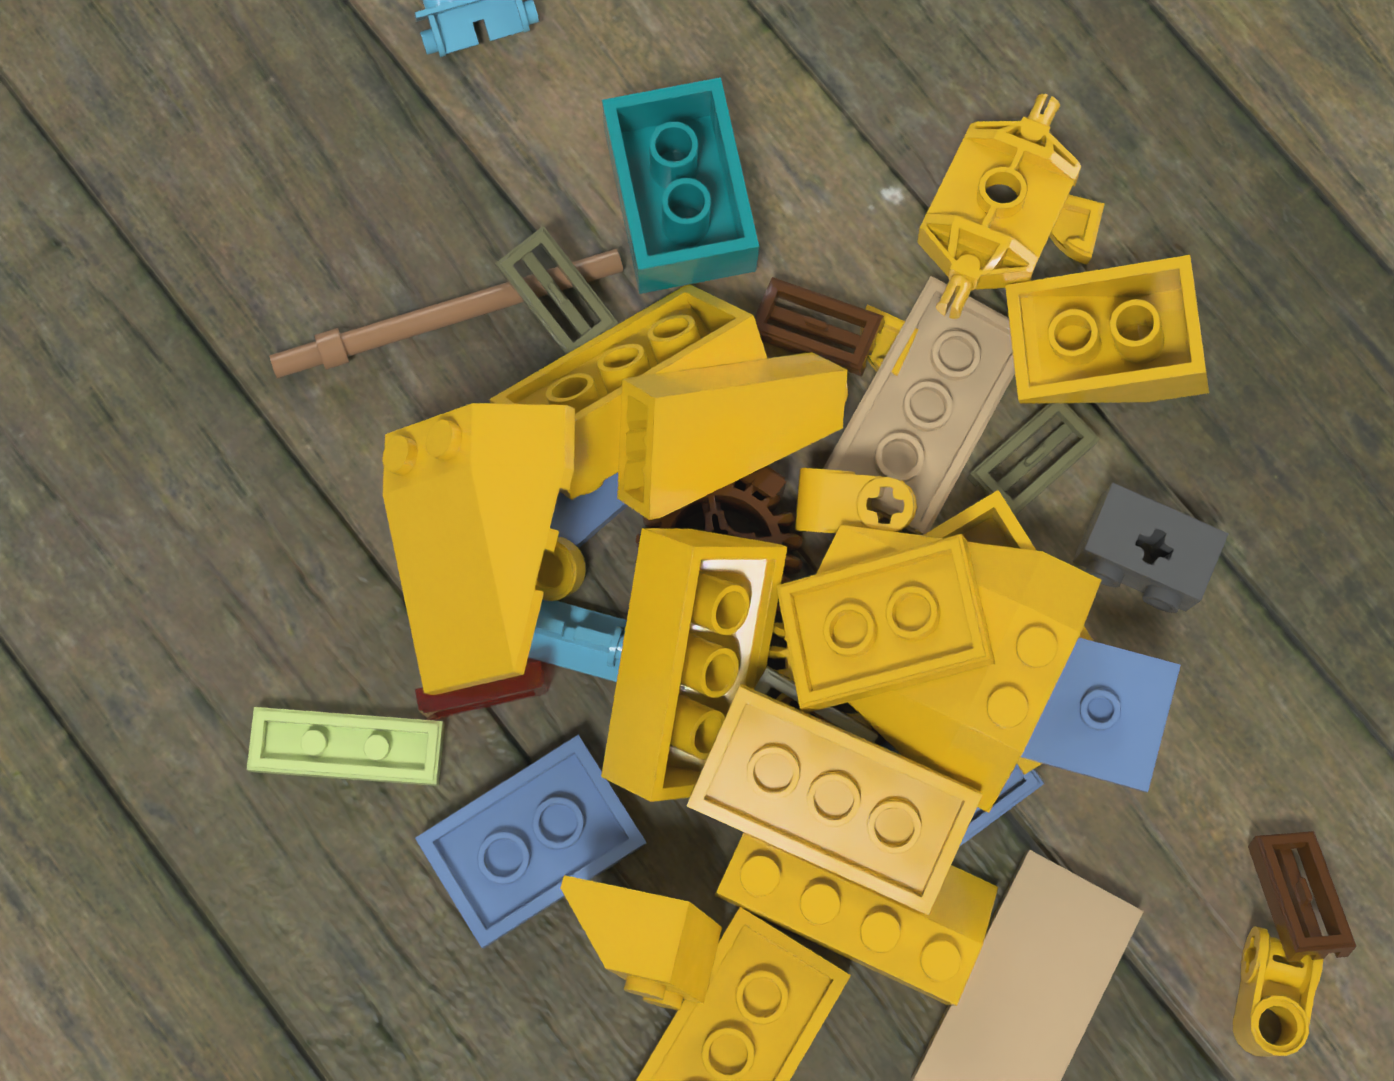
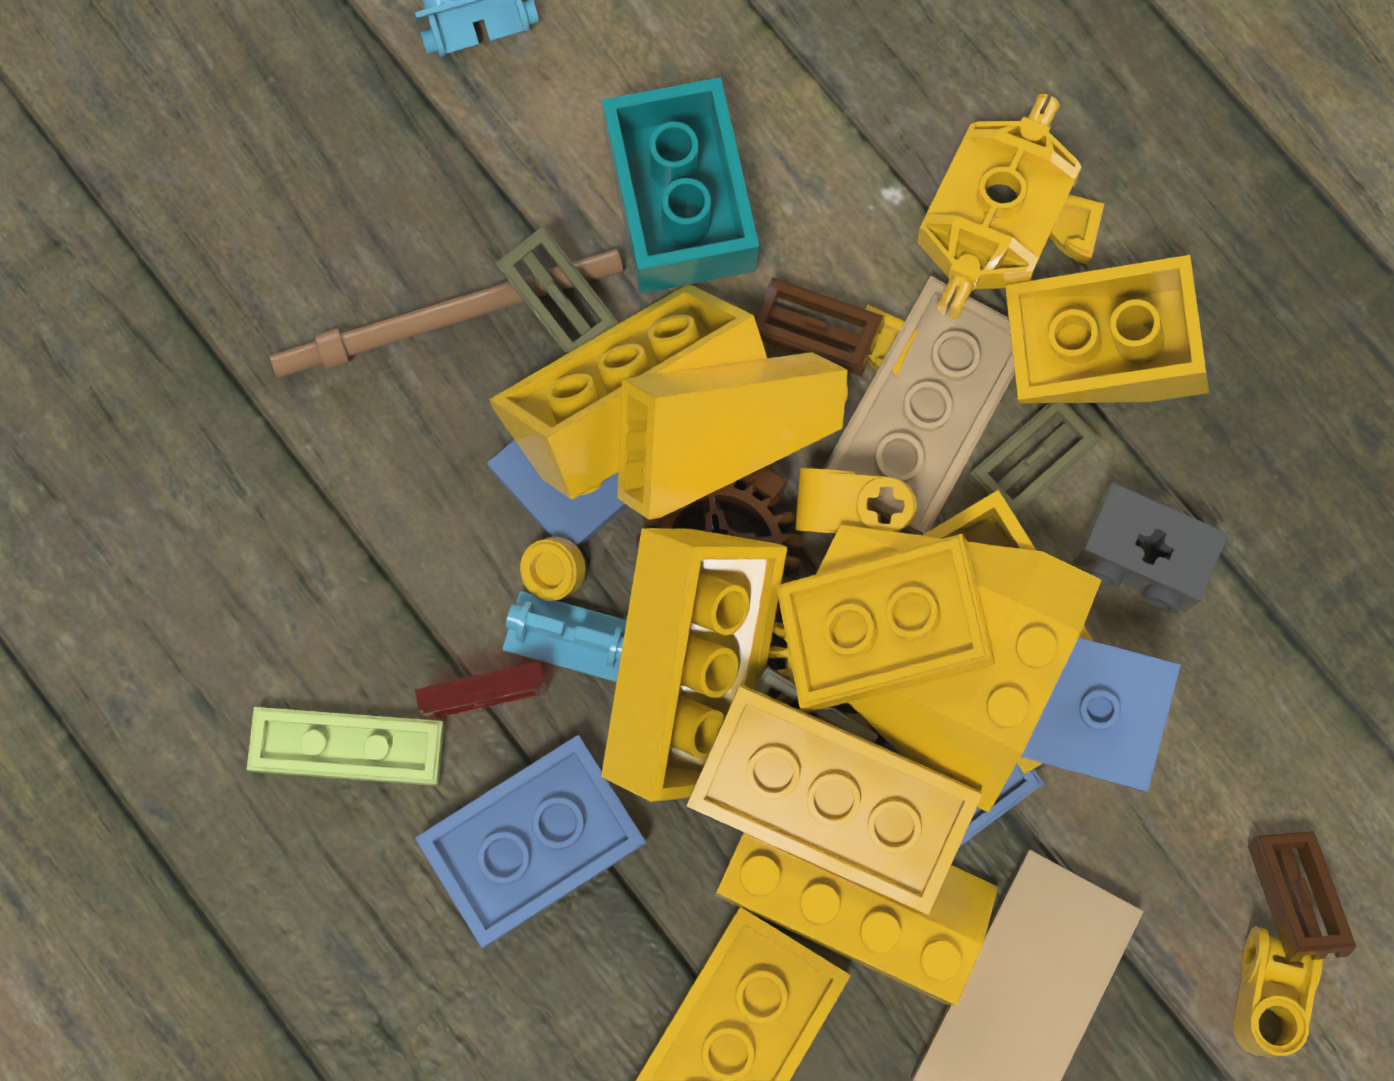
(469, 531): yellow wedge -> none
(647, 939): yellow slope -> none

